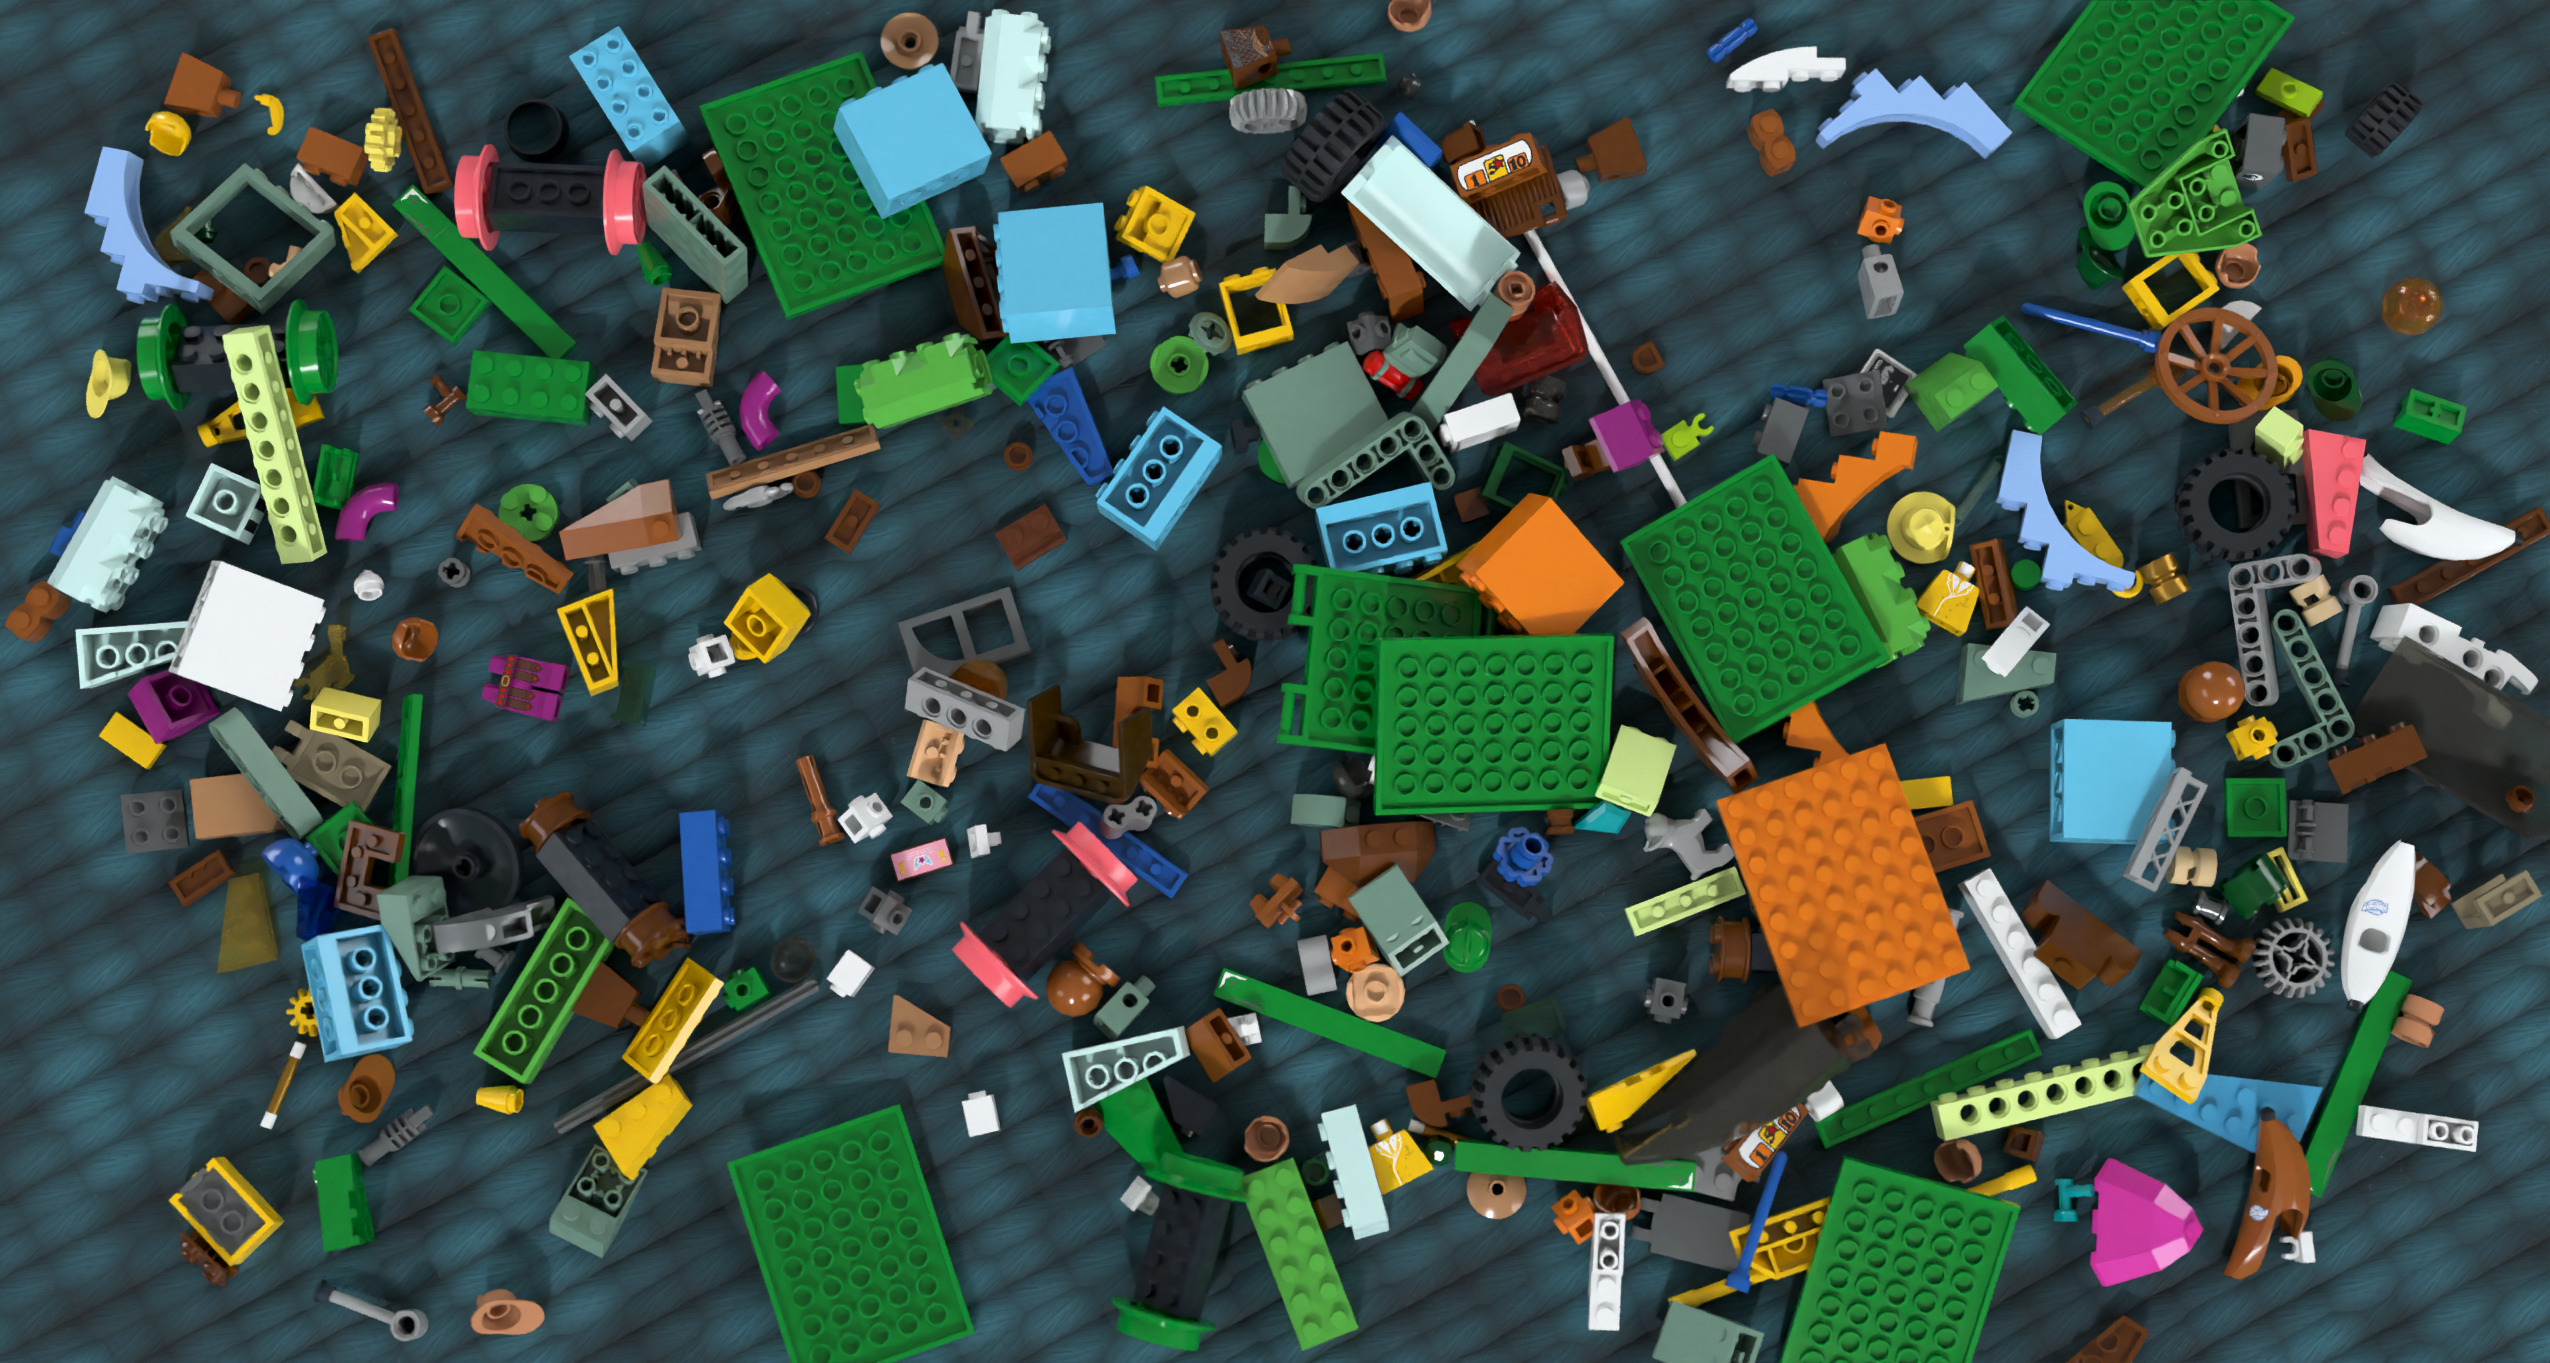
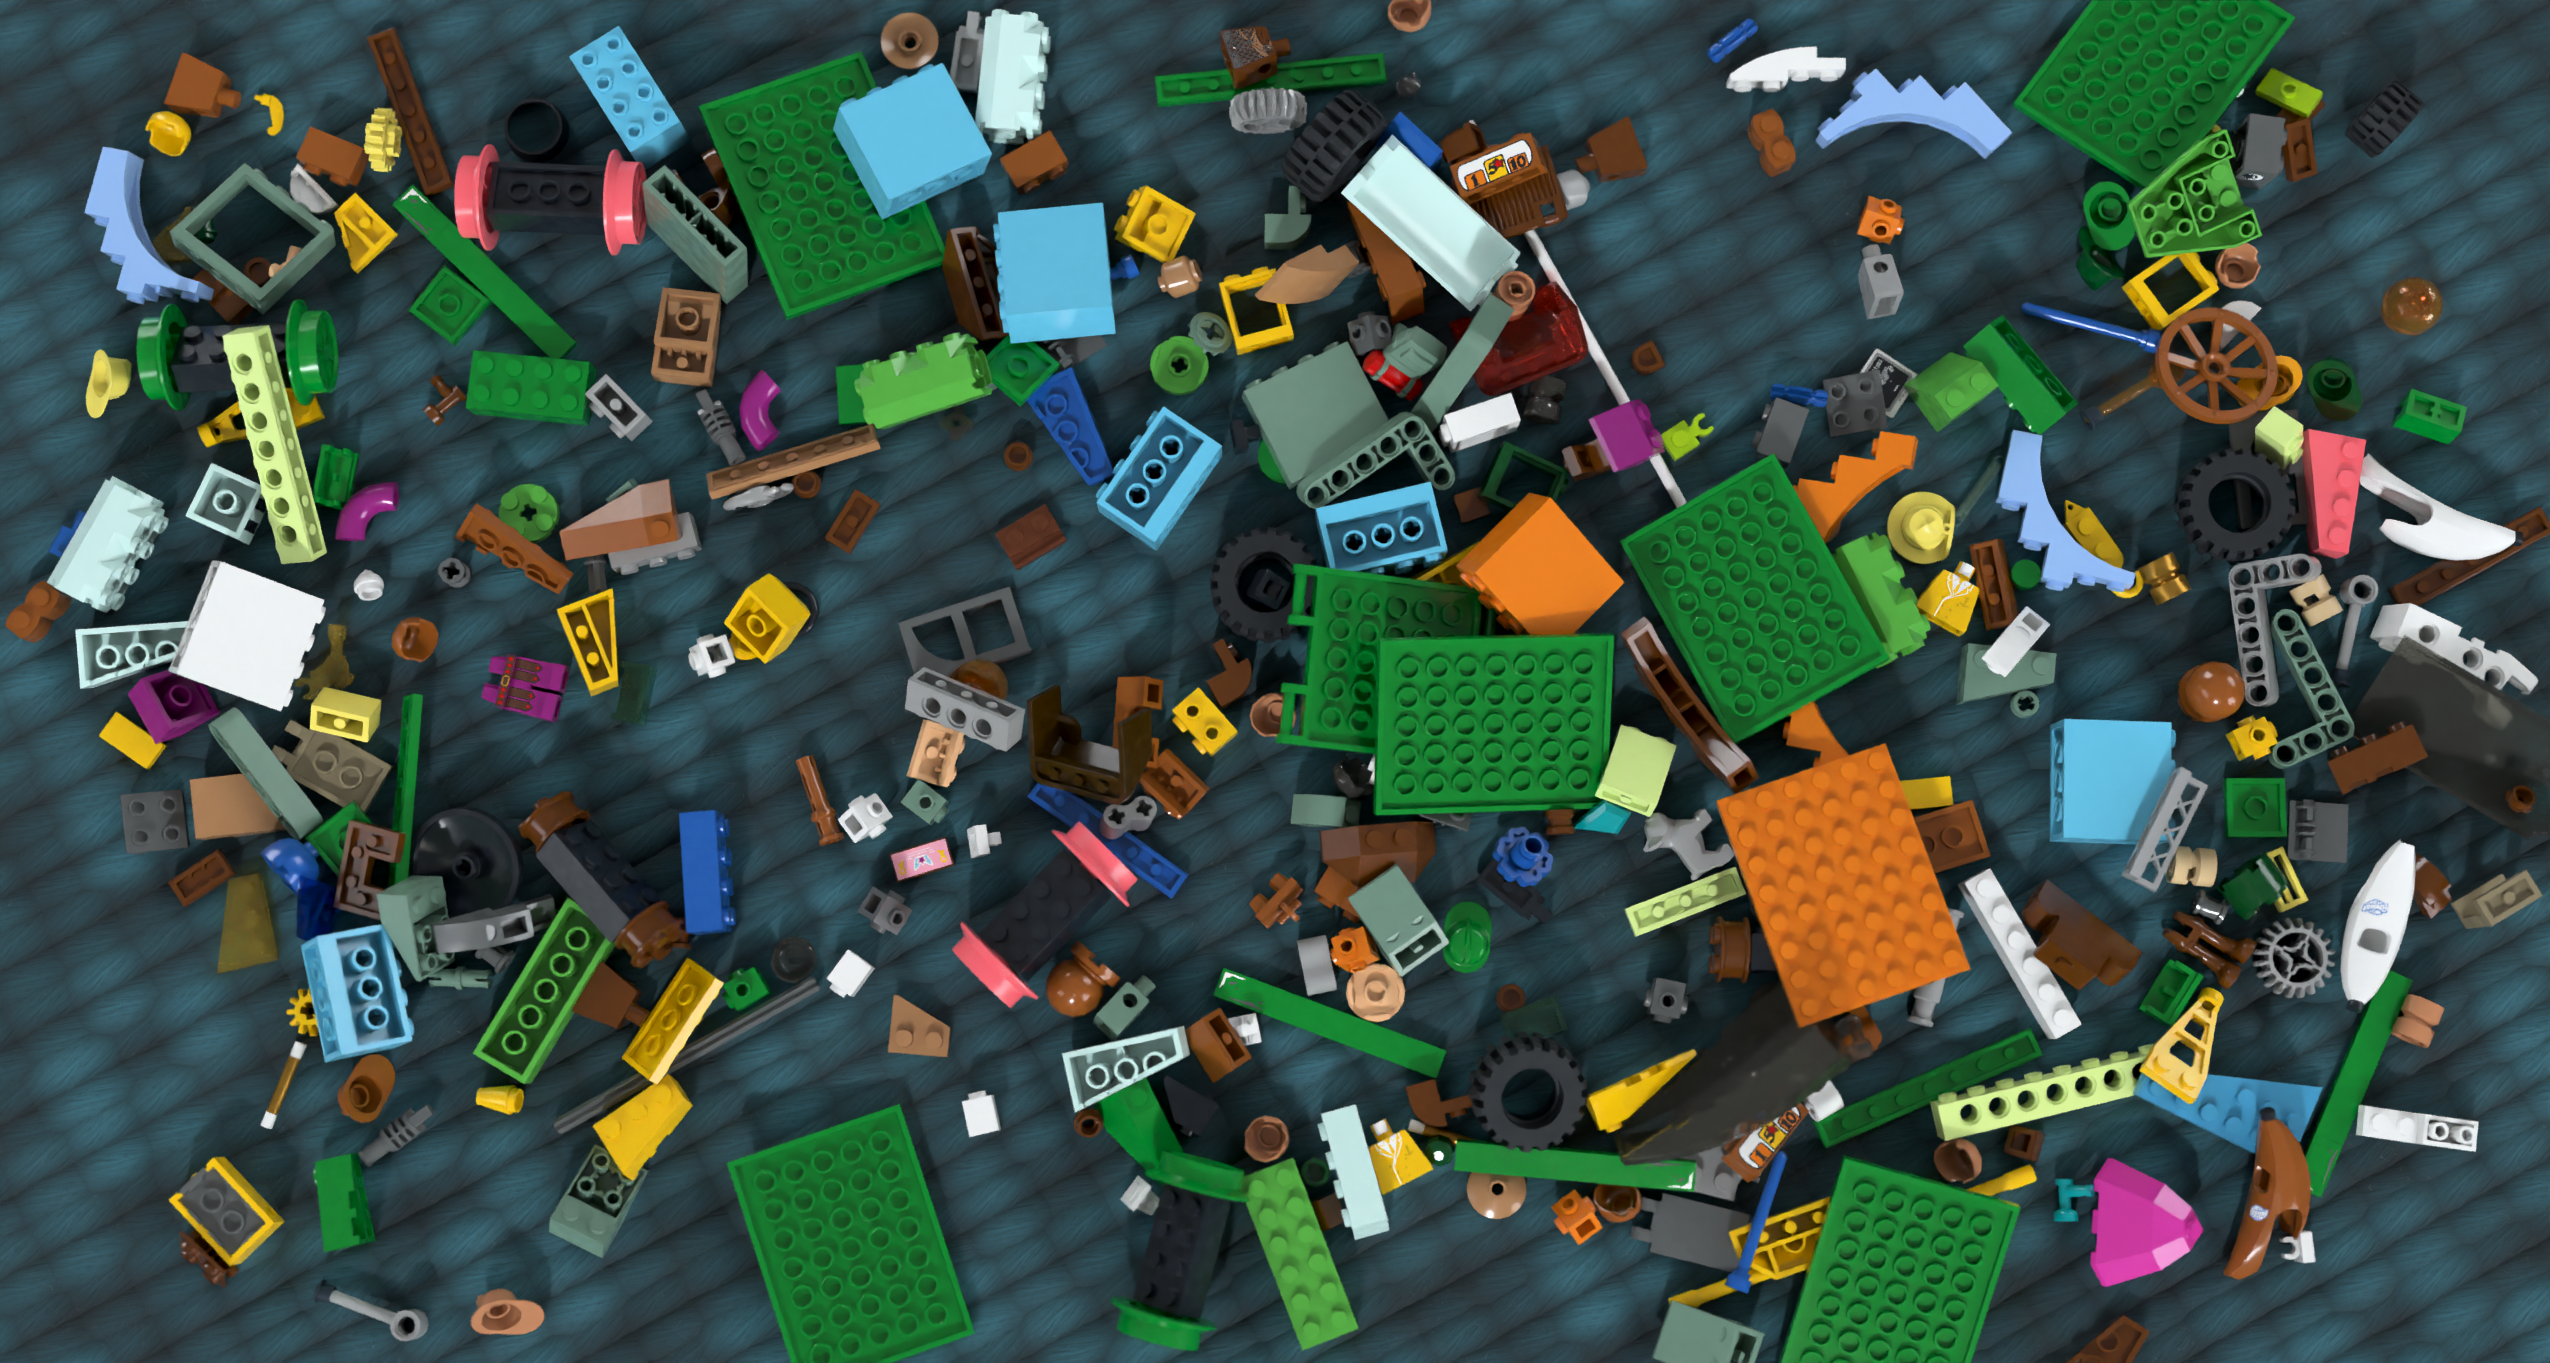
(653, 265): green cone -> none
(1266, 714): none -> nougat hair
(1606, 1271): white slope -> none

